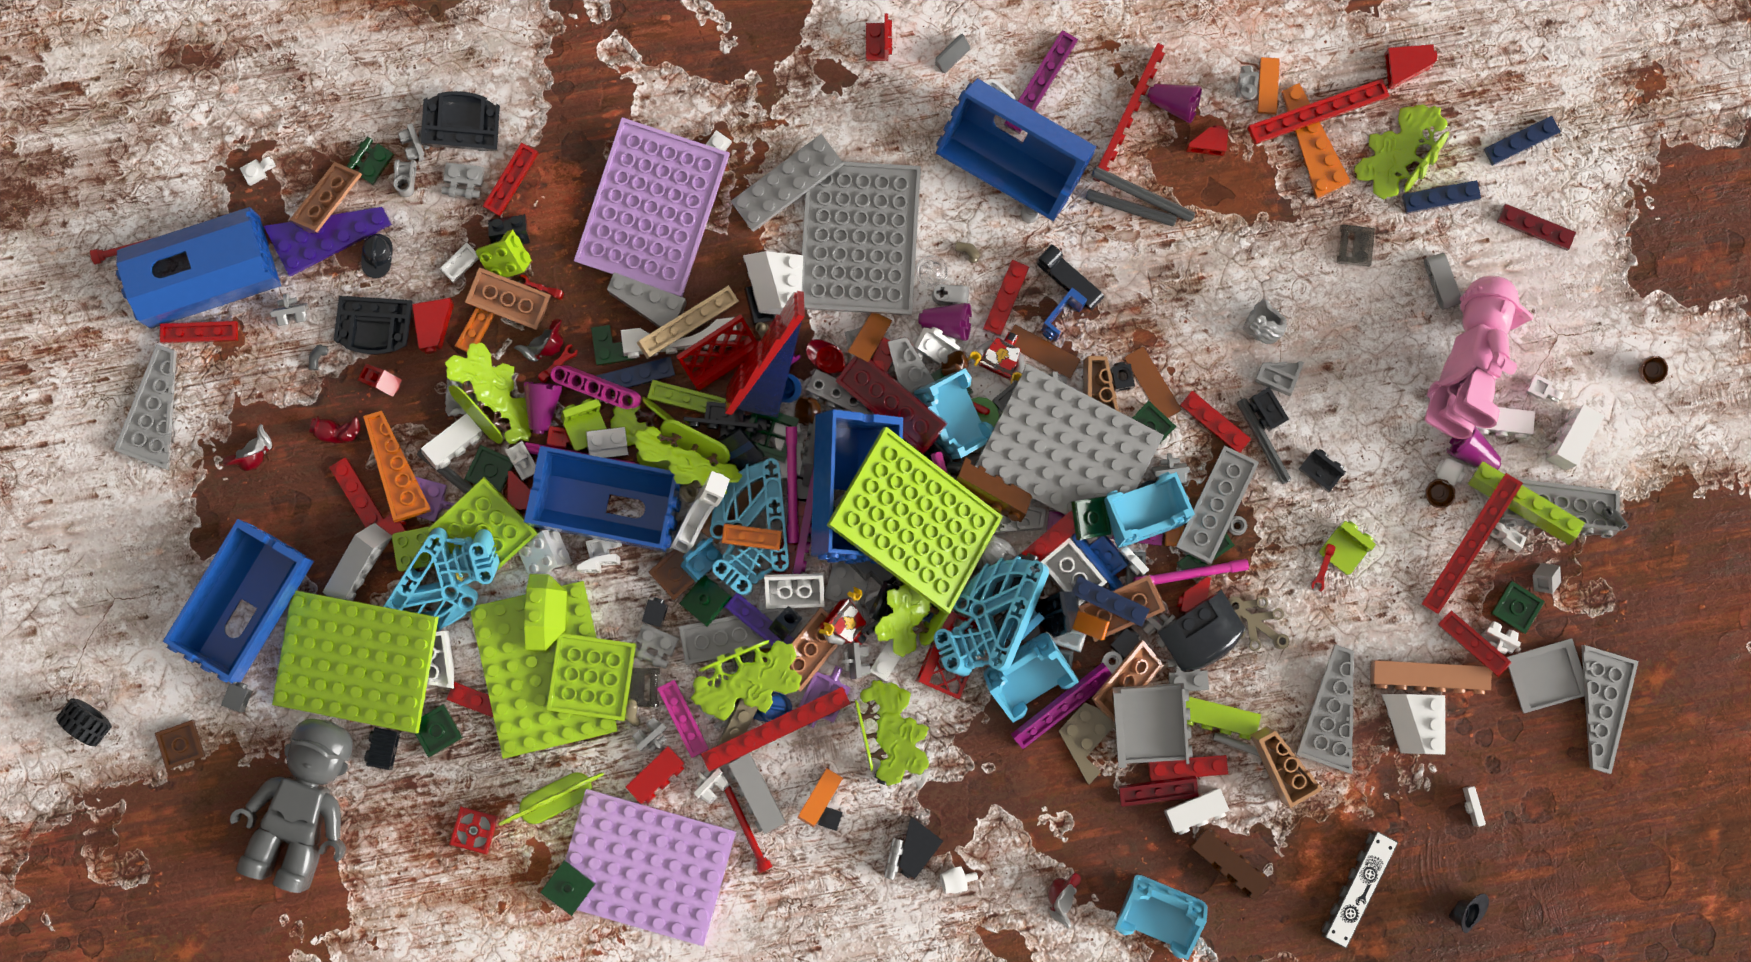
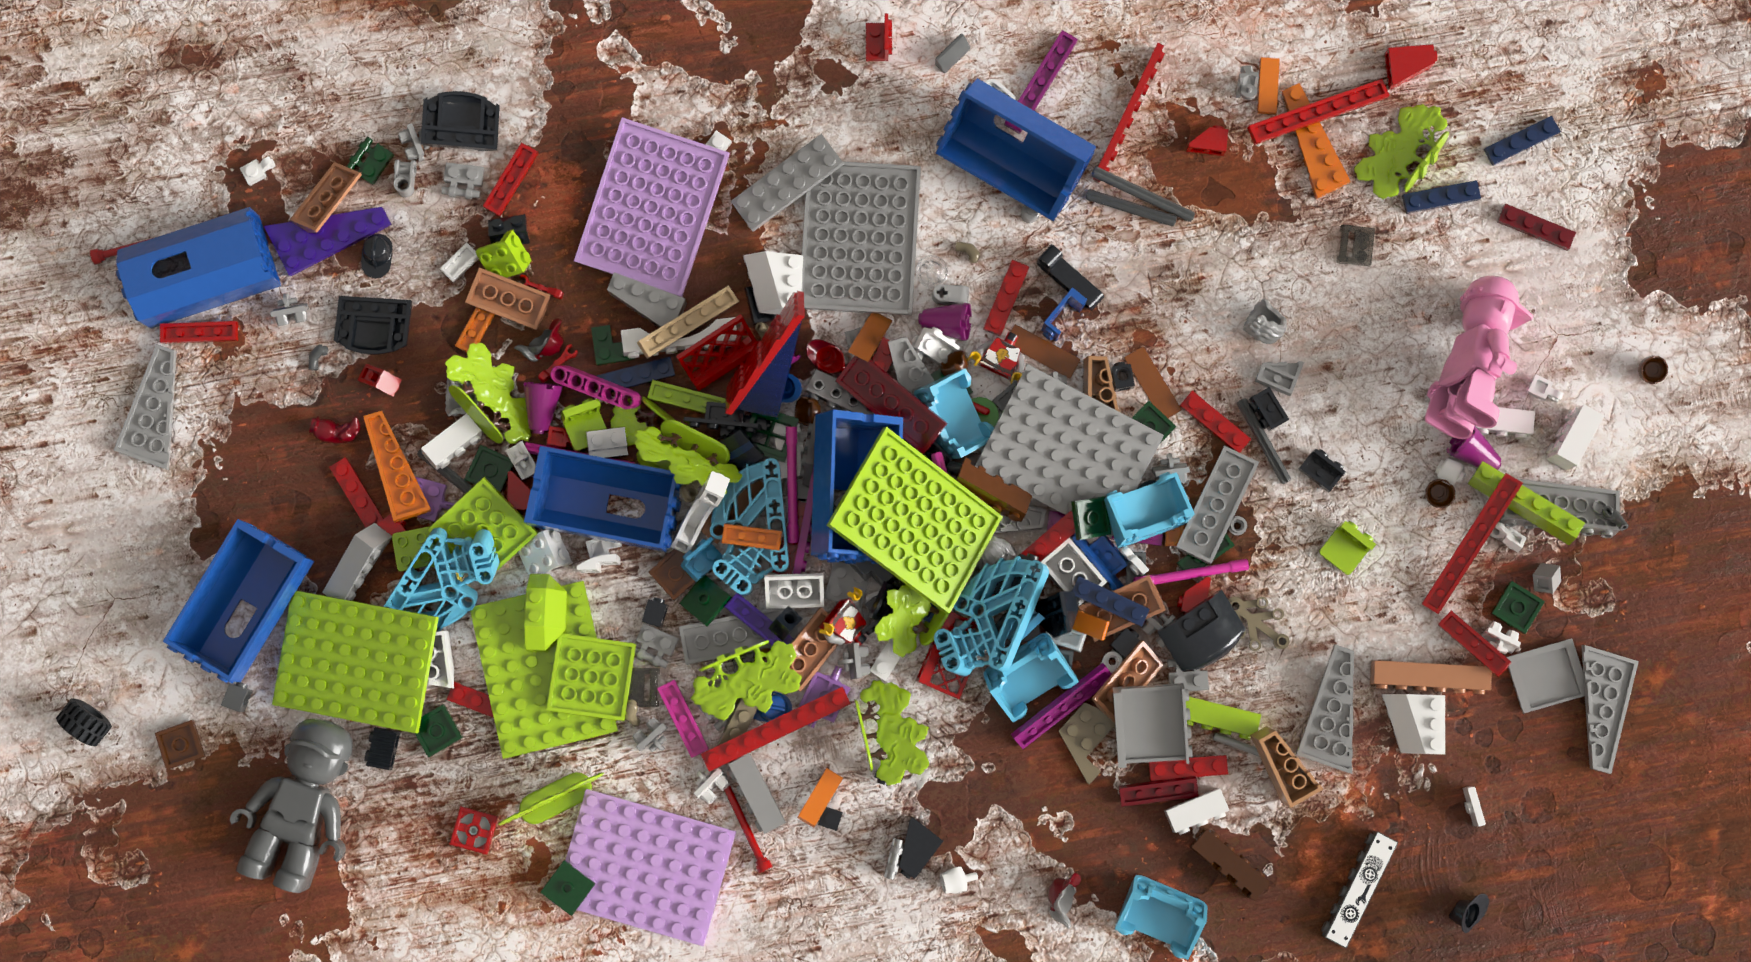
(252, 454): hair -> none
(432, 323): red slope -> none
(656, 775): red brick -> none
(1176, 99): magenta cone -> none
(1329, 552): red piece -> none
(1442, 280): light grey beam -> none

